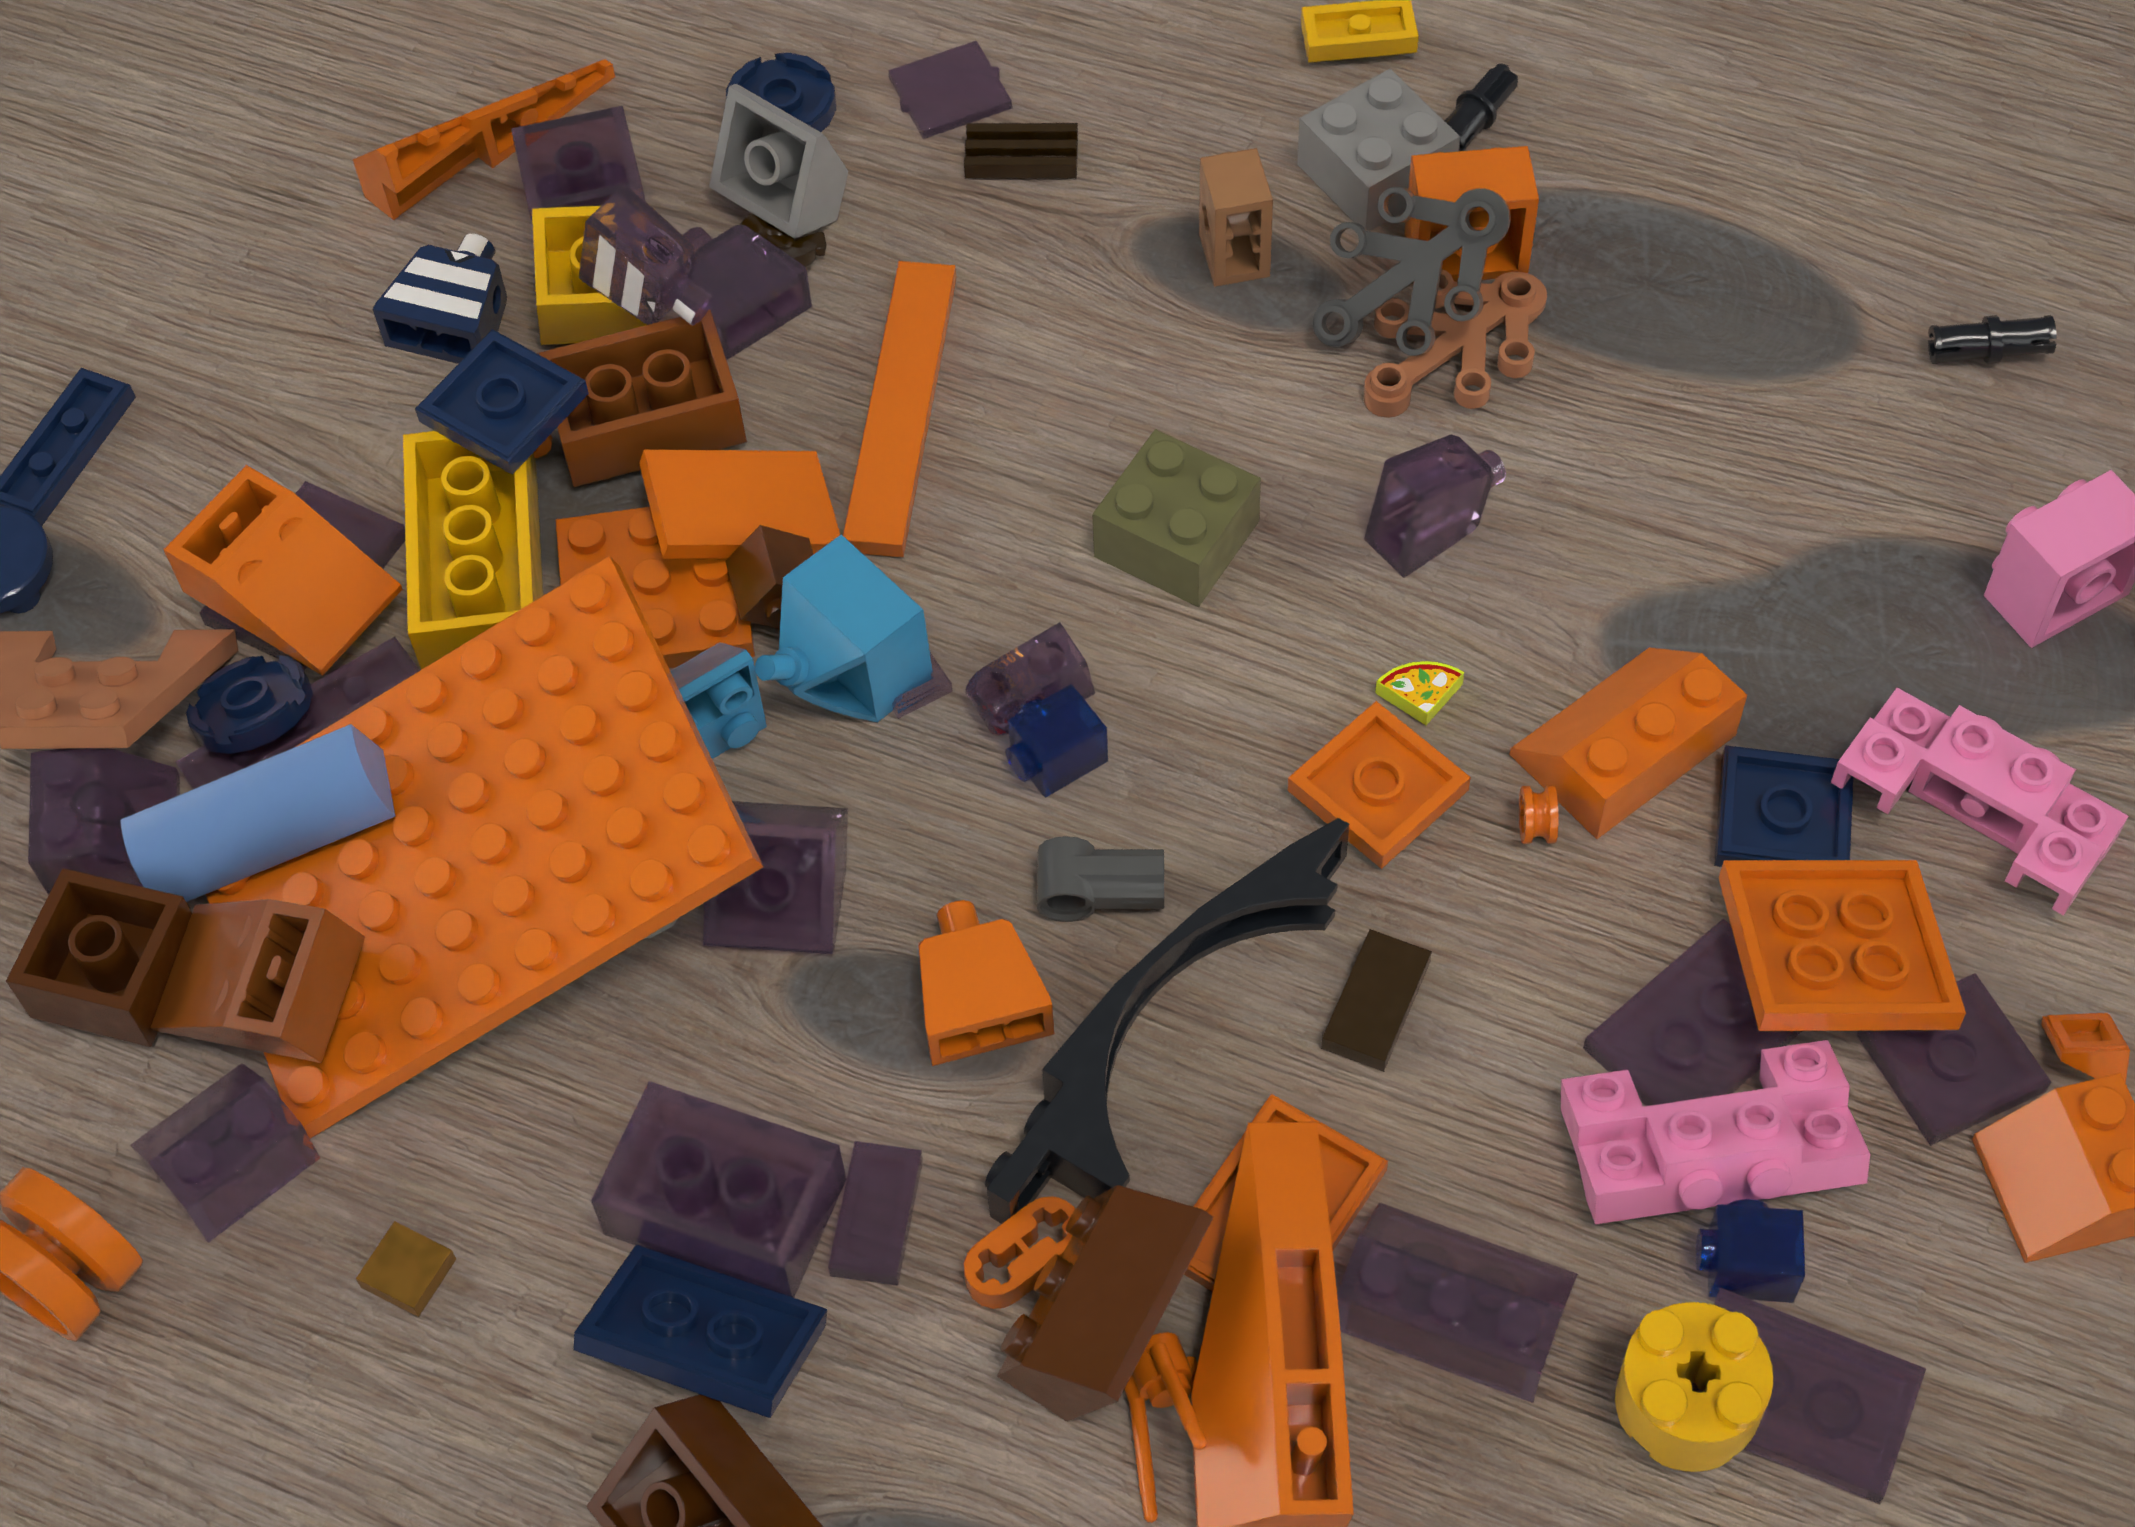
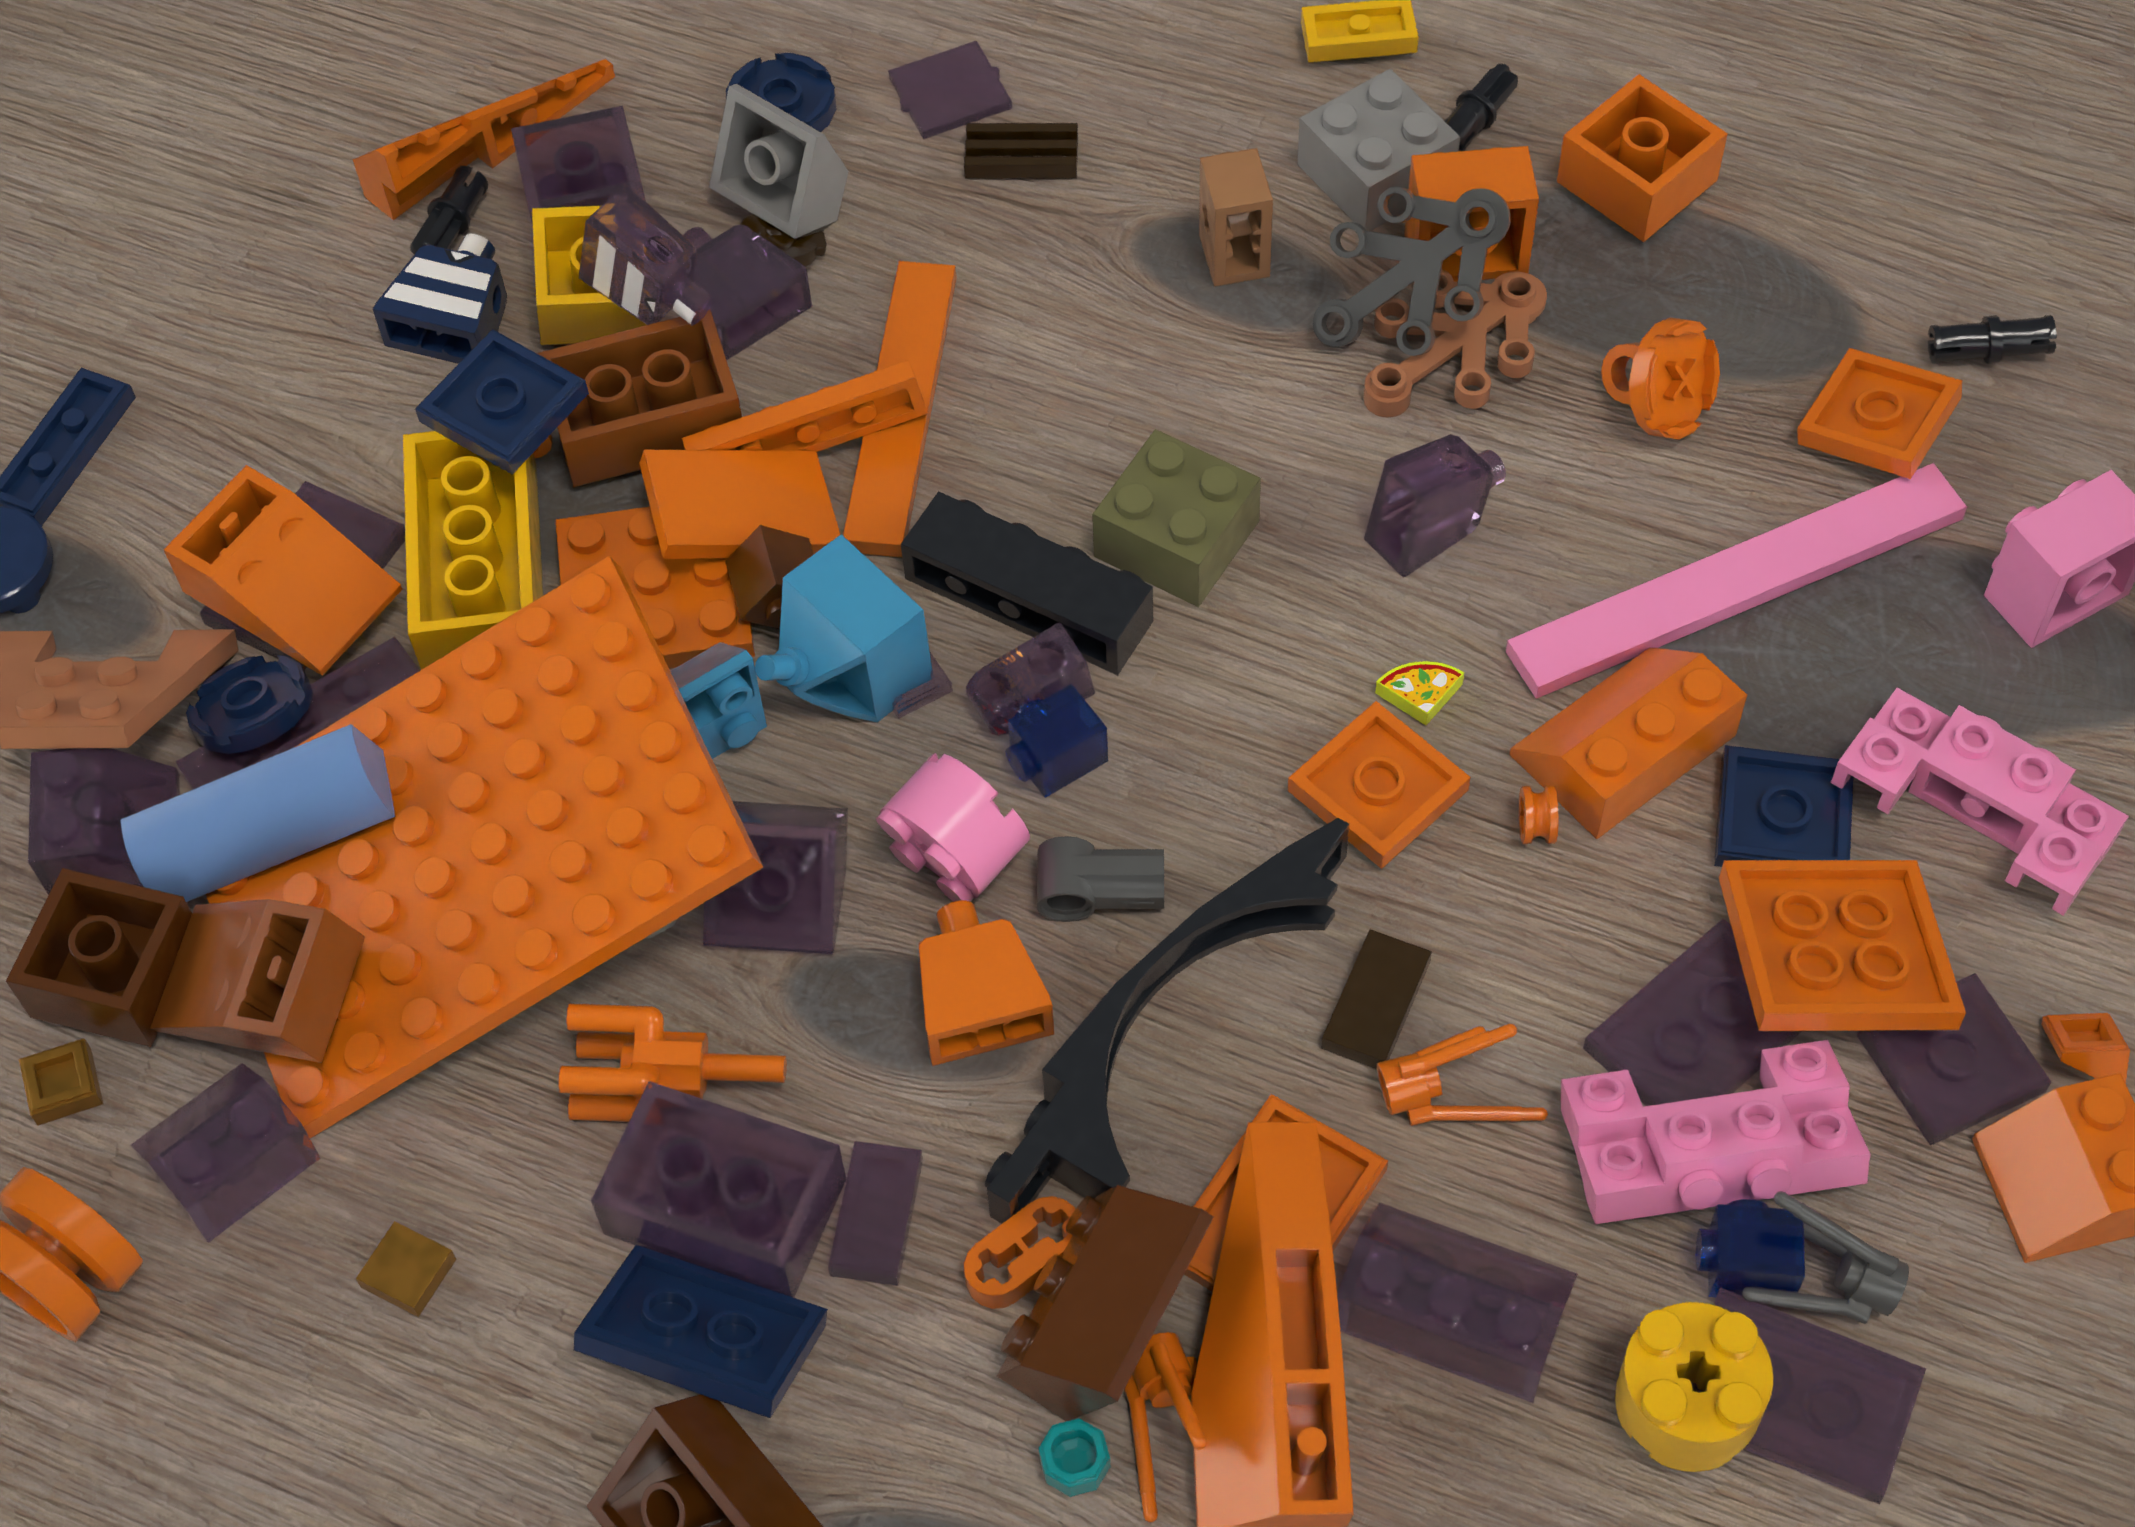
(60, 1081): none -> pearl gold tile
(451, 211): none -> black axle
(648, 1055): none -> orange plant
(822, 417): none -> orange plate
(952, 827): none -> bright pink brick
(1027, 580): none -> black brick
(1074, 1457): none -> teal tile
(1414, 1079): none -> orange plant
(1641, 157): none -> orange brick
(1670, 377): none -> orange tile
(1734, 580): none -> bright pink tile
(1866, 1275): none -> dark grey plant
(1880, 413): none -> orange plate

